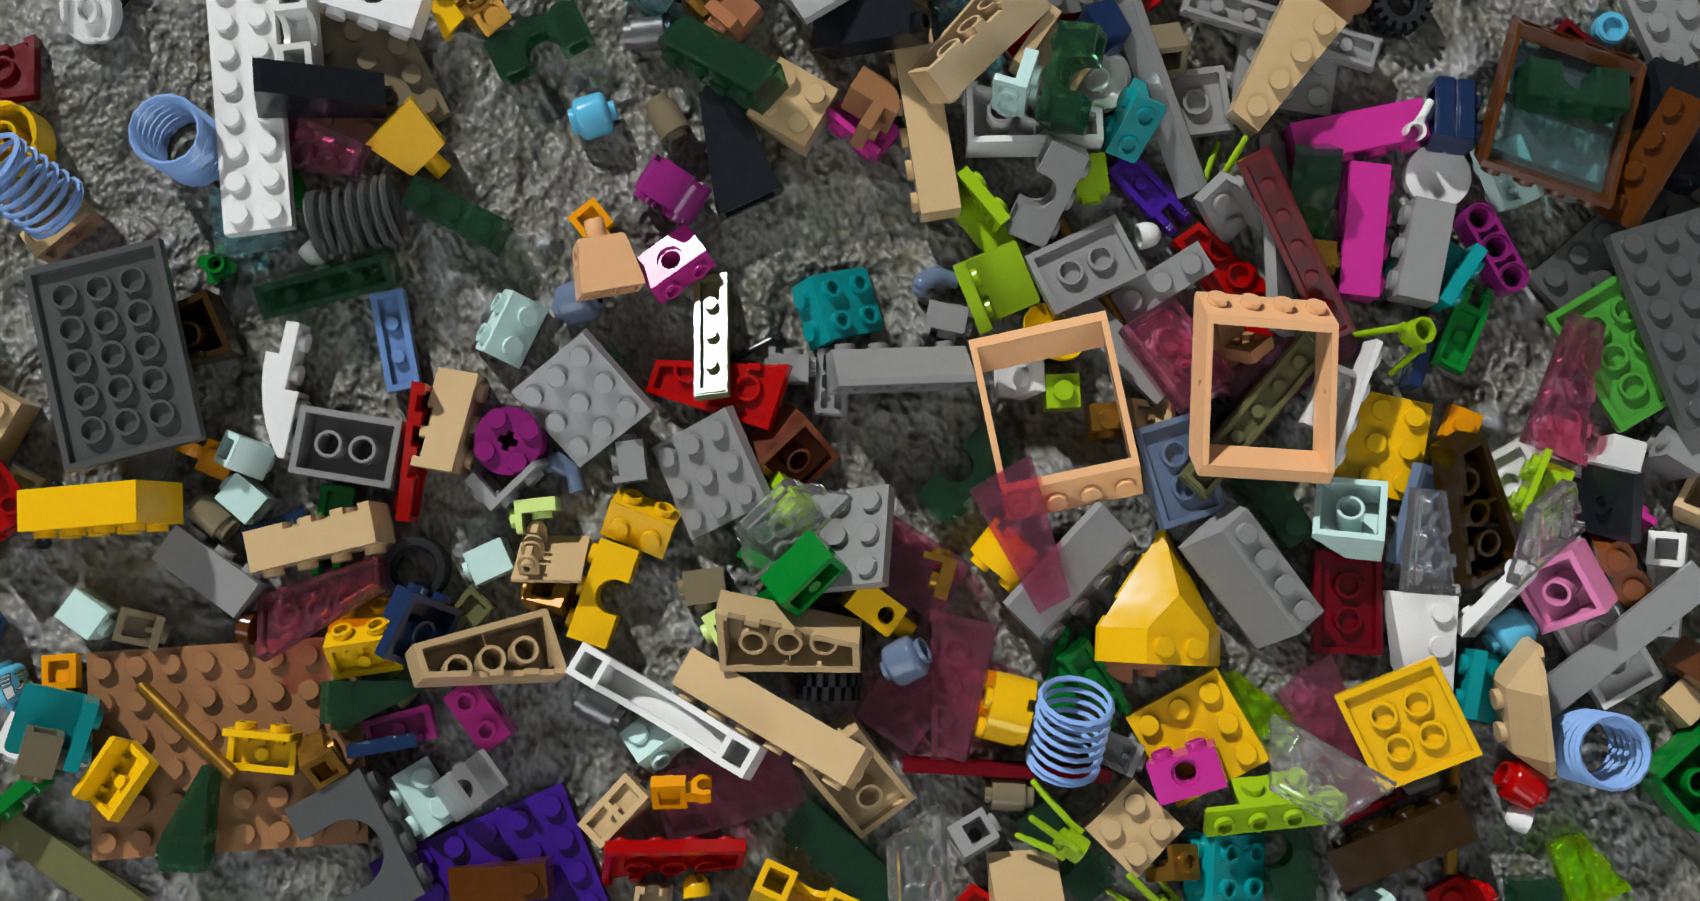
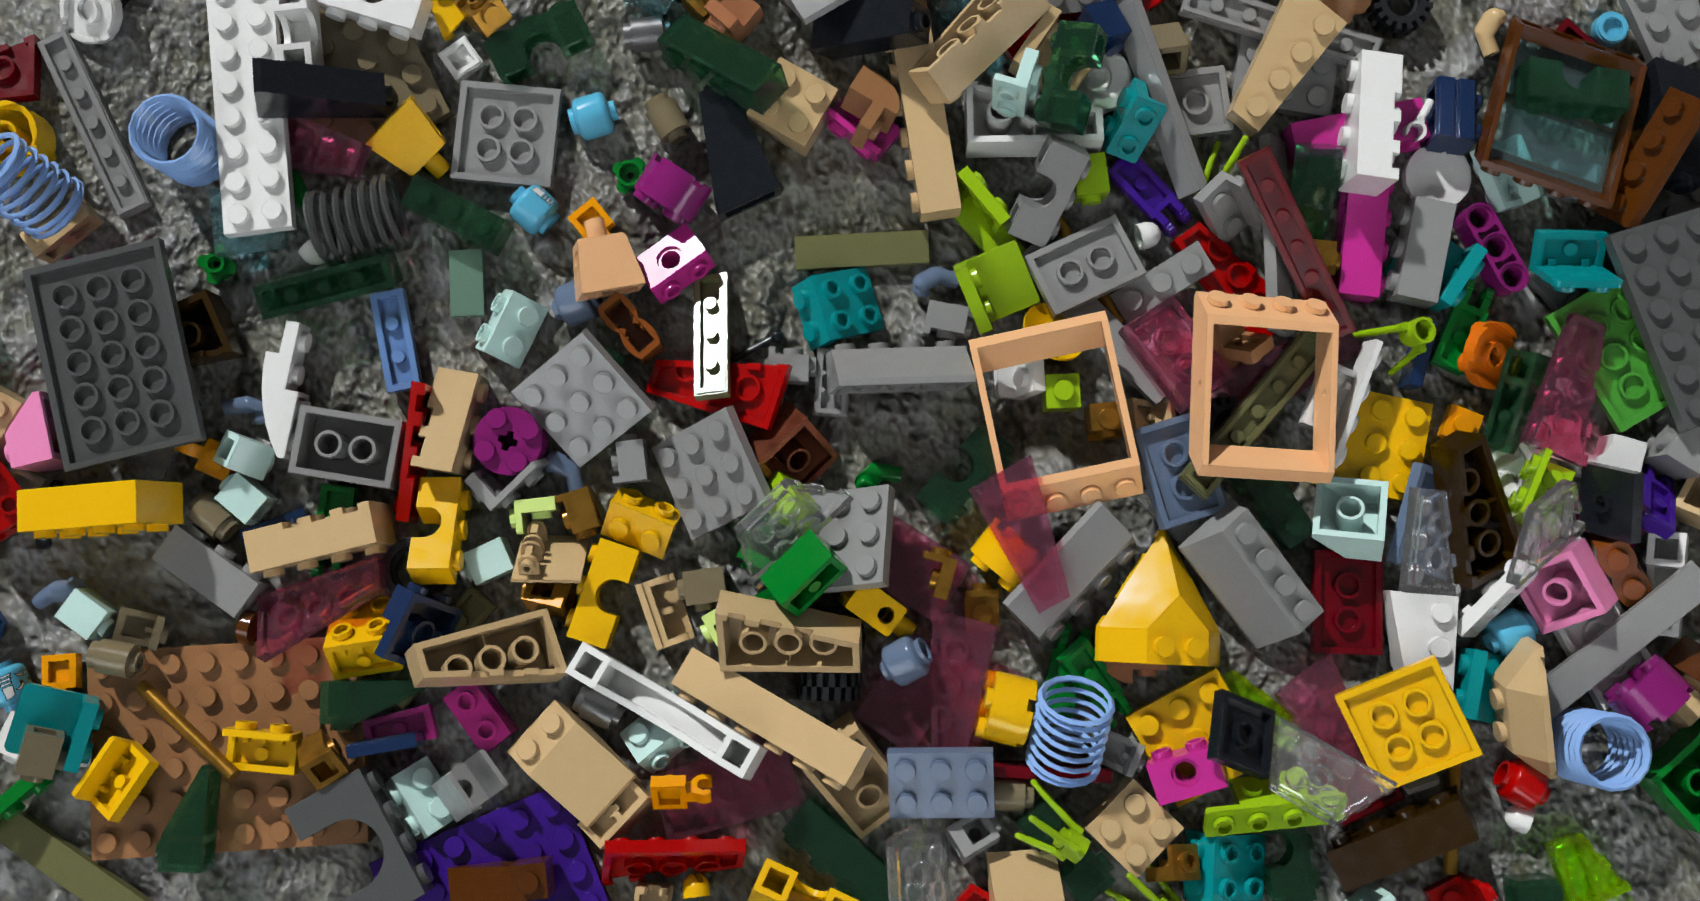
(33, 437): none -> bright pink slope
(57, 592): none -> sand blue arm
(95, 124): none -> light grey tile
(115, 658): none -> dark tan brick
(244, 405): none -> sand blue arm
(439, 555): none -> yellow arch
(461, 59): none -> white tile
(467, 283): none -> sand green tile
(506, 134): none -> light grey plate
(534, 209): none -> medium azure head
(572, 762): none -> tan slope
(580, 512): none -> pearl gold brick
(622, 170): none -> green plate
(628, 324): none -> dark orange brick
(665, 611): none -> tan hinge
(861, 250): none -> olive tile
(876, 473): none -> green arm
(941, 782): none -> sand blue plate
(982, 603): none -> pearl gold bracket
(1241, 734): none -> black plate
(1370, 122): none -> white wedge
(1483, 340): none -> orange plate
(1487, 28): none -> tan arm
(1514, 398): none -> clear green slope
(1572, 260): none -> teal bracket
(1650, 692): none -> magenta brick
(1658, 504): none -> dark purple hinge

